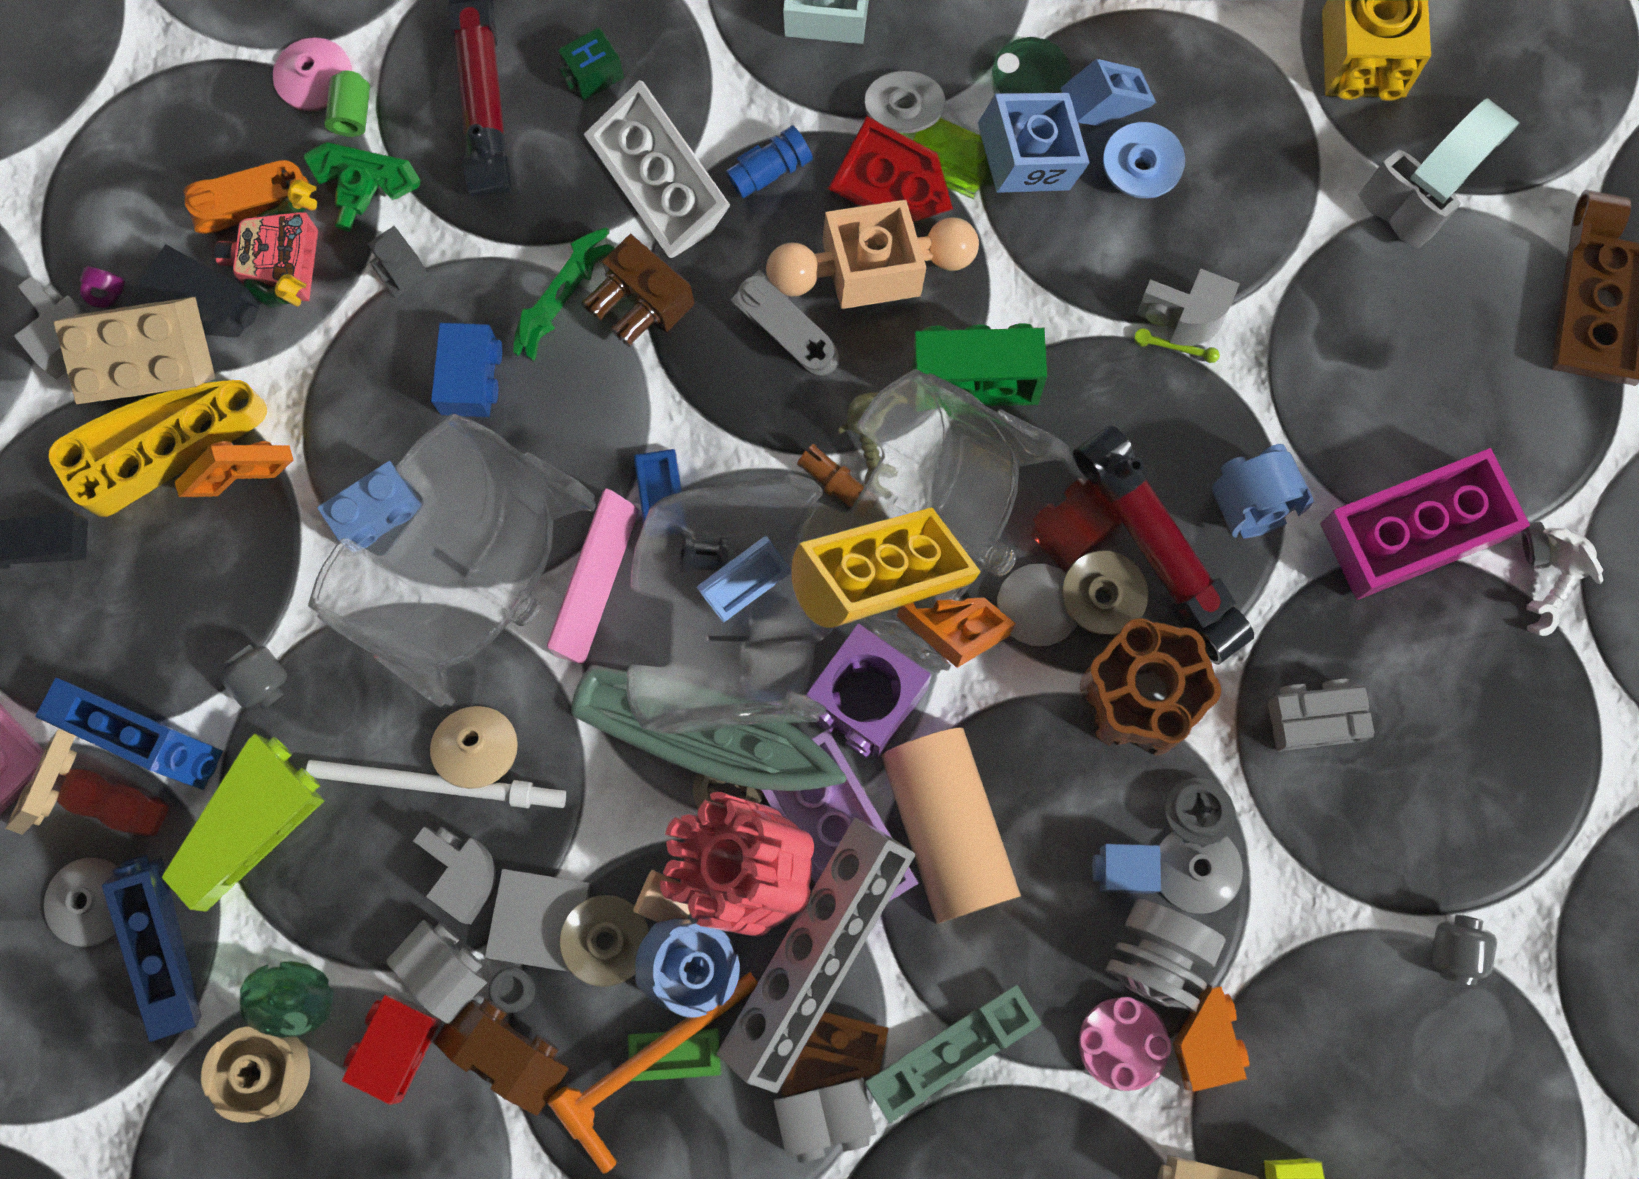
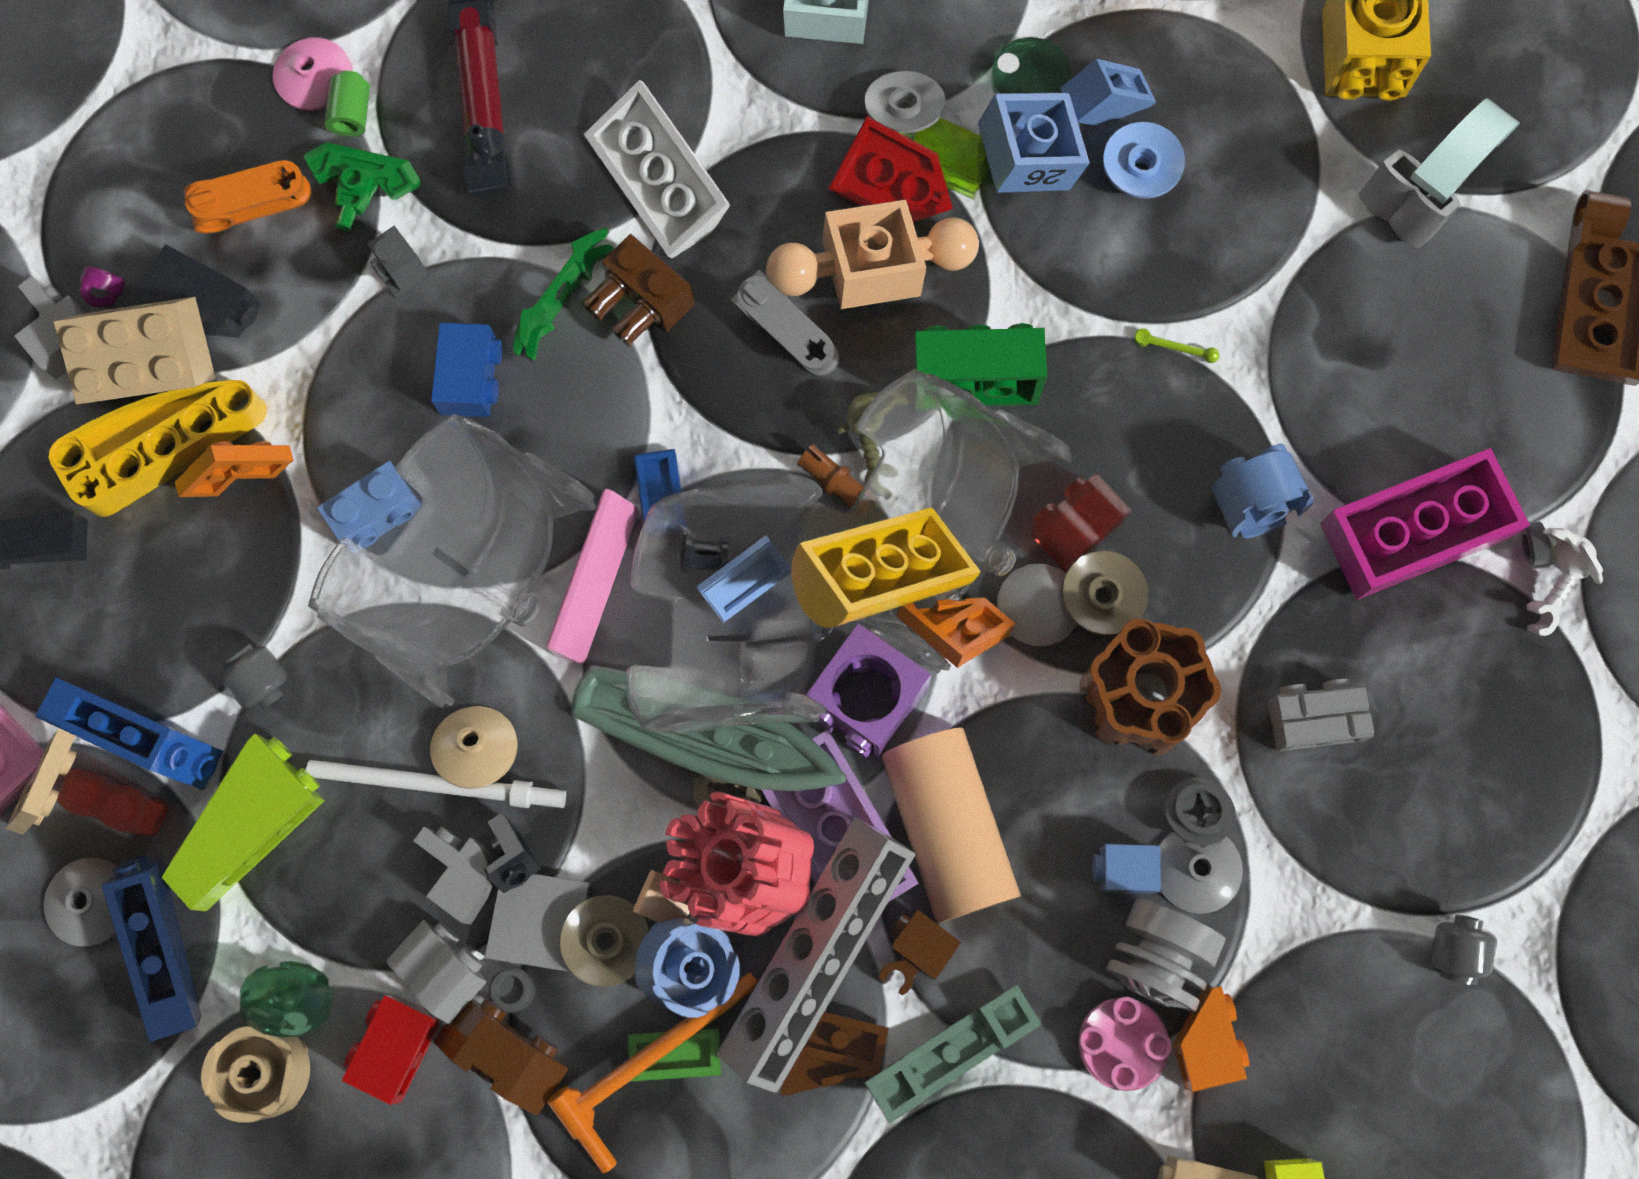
(276, 250): torso -> none
(515, 859): none -> black bracket
(590, 64): dark green brick -> none
(764, 165): blue axle -> none
(825, 1119): light grey brick -> none
(922, 946): none -> reddish brown brick
(1192, 315): light grey brick -> none
(1199, 600): piece -> none

